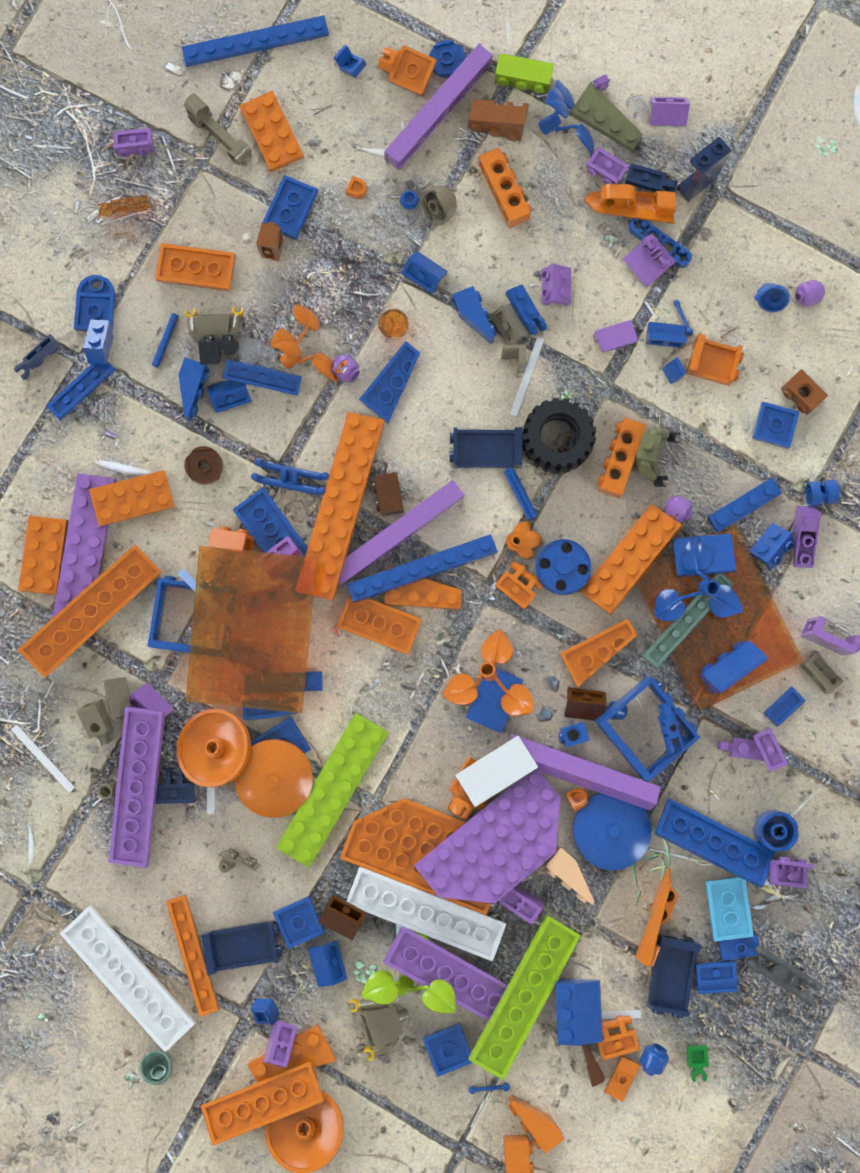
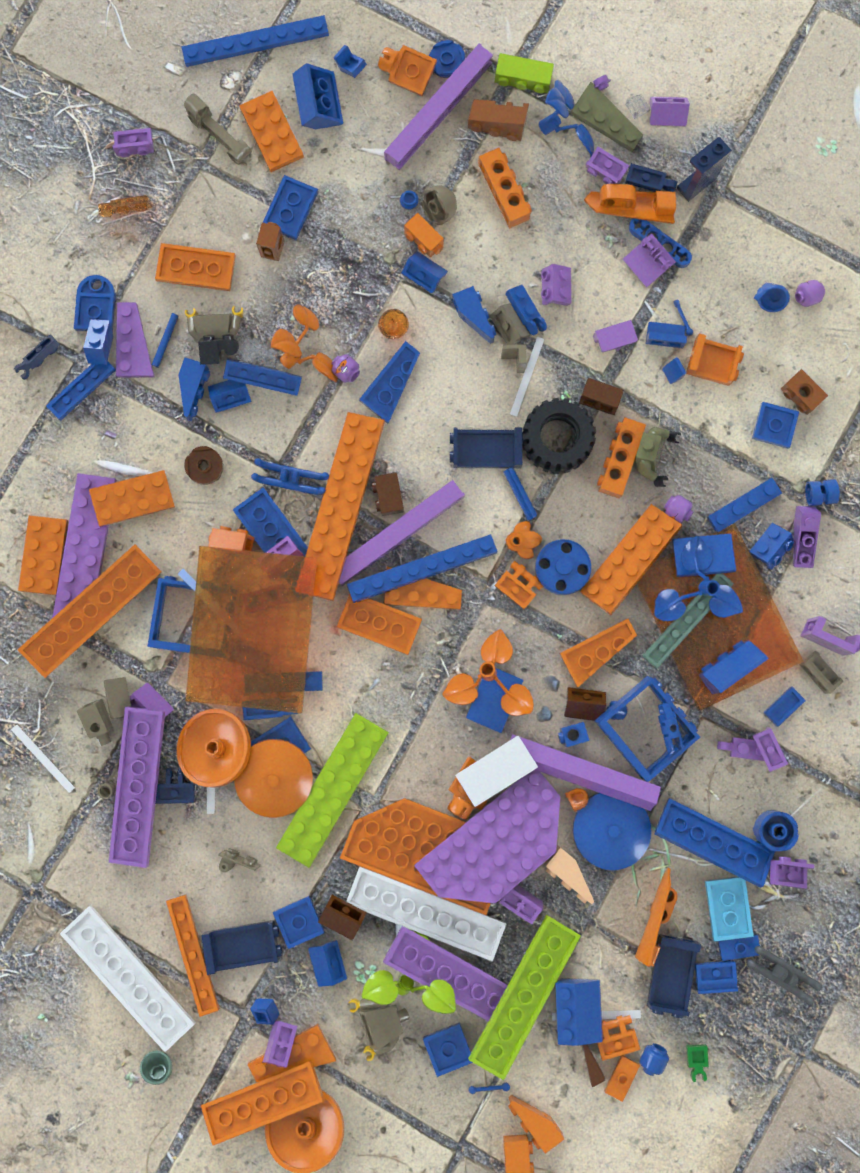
(131, 345): none -> medium lavender wing
(317, 97): none -> blue slope
(357, 188): orange tile -> none
(424, 235): none -> orange brick
(601, 396): none -> reddish brown hinge

